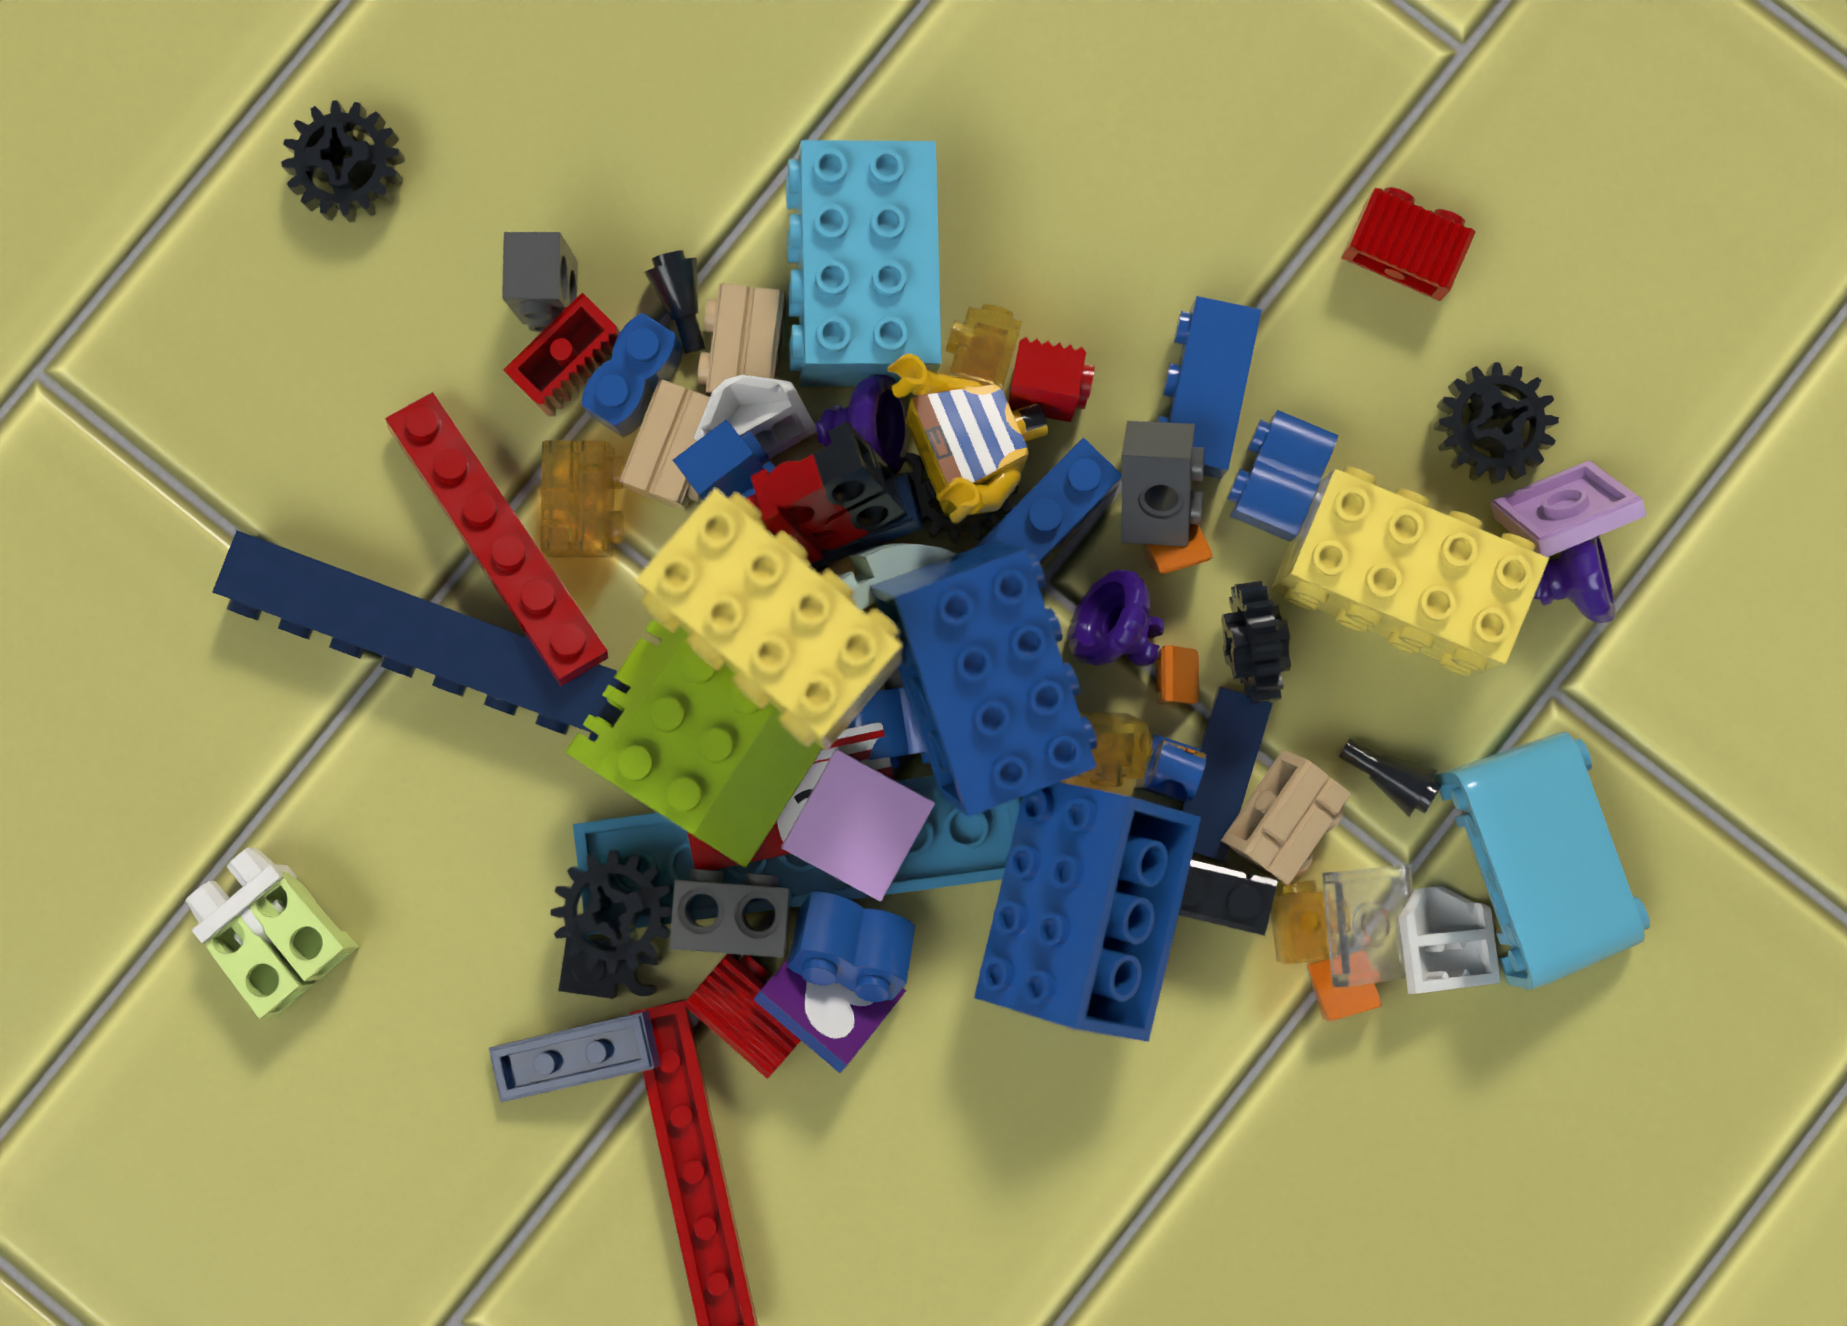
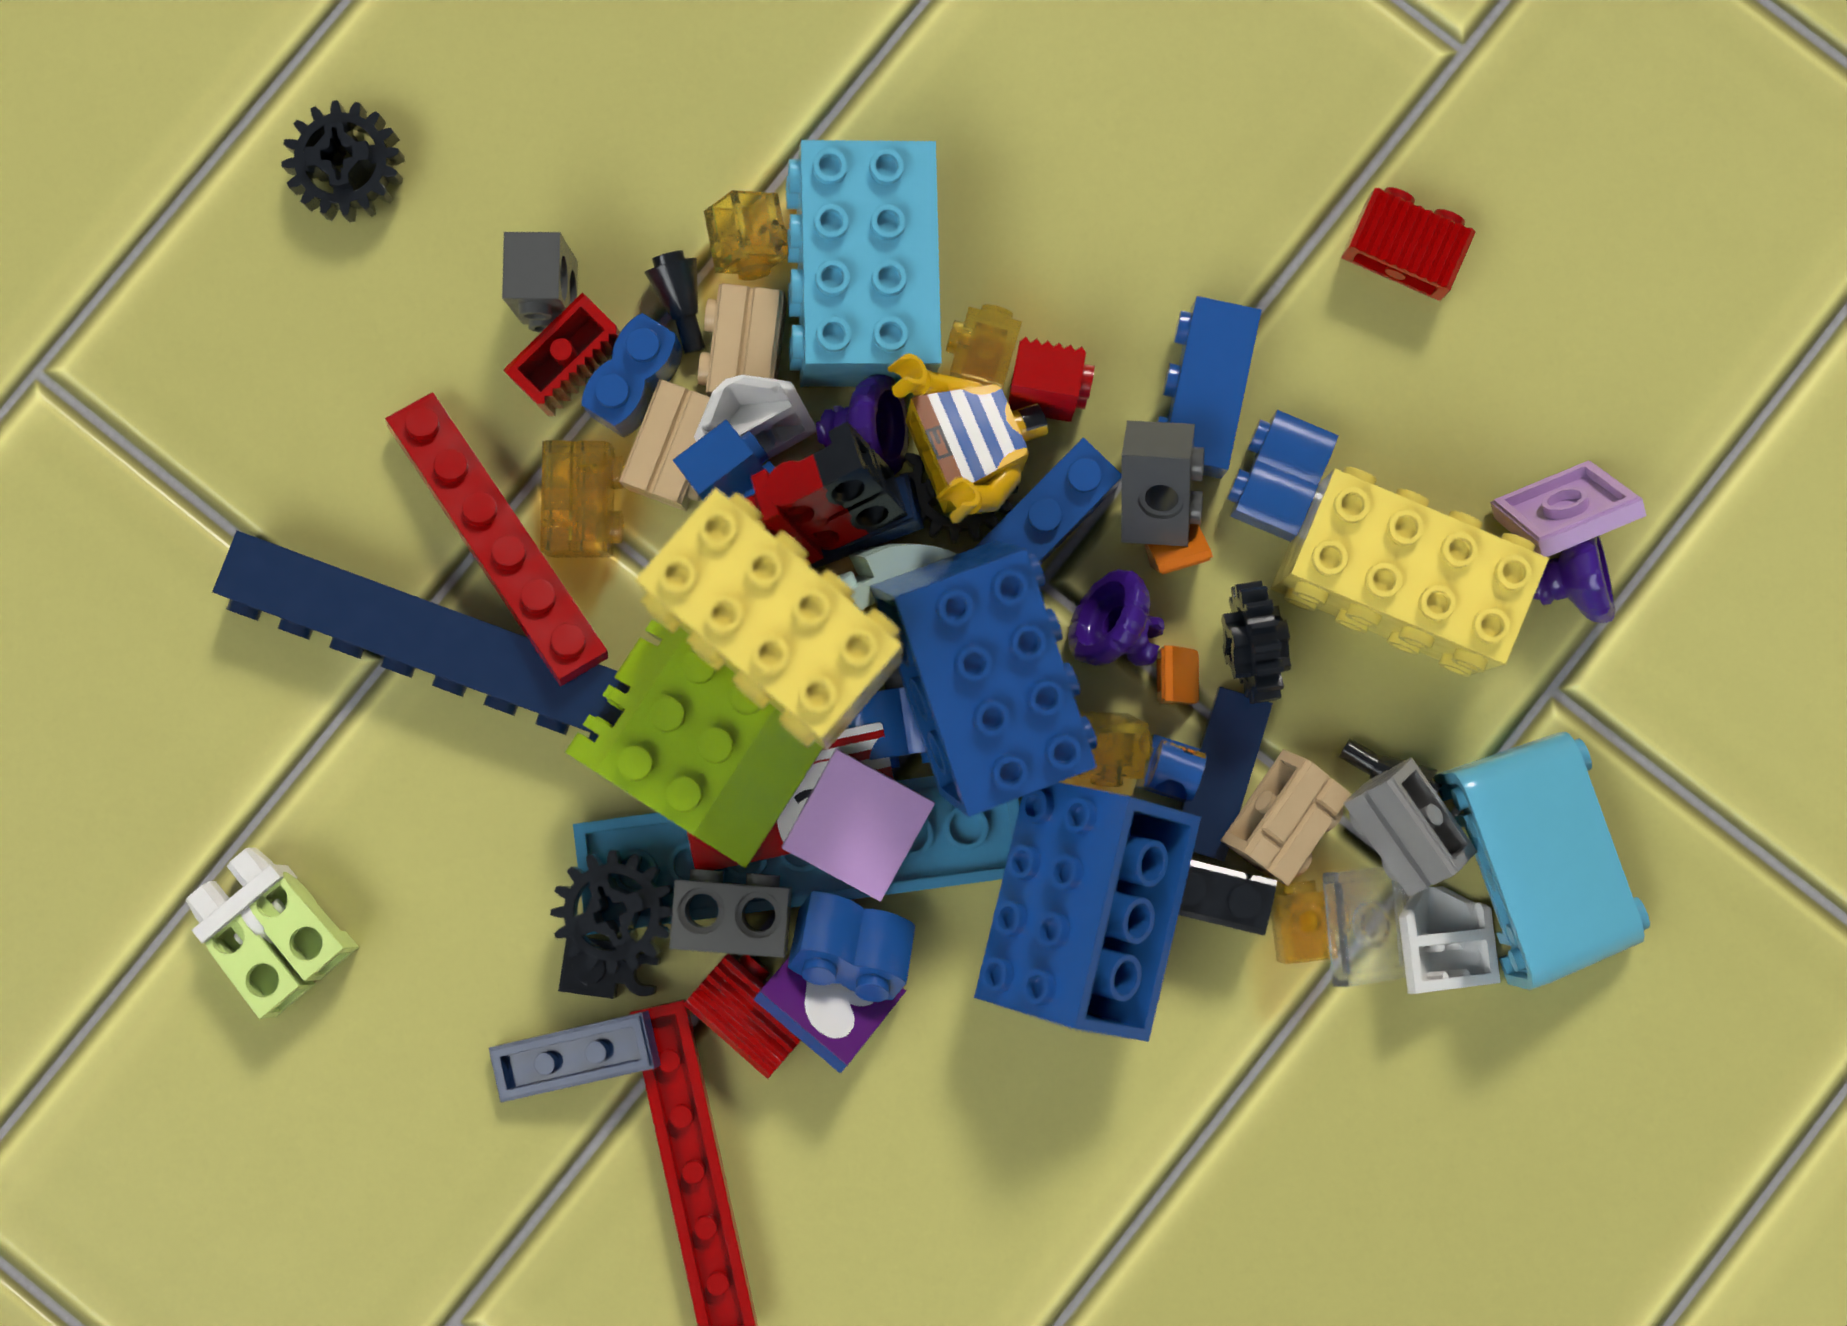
(746, 234): none -> clear yellow brick
(1340, 1001): orange slope -> none
(1409, 828): none -> light grey brick
(1490, 403): black gear -> none

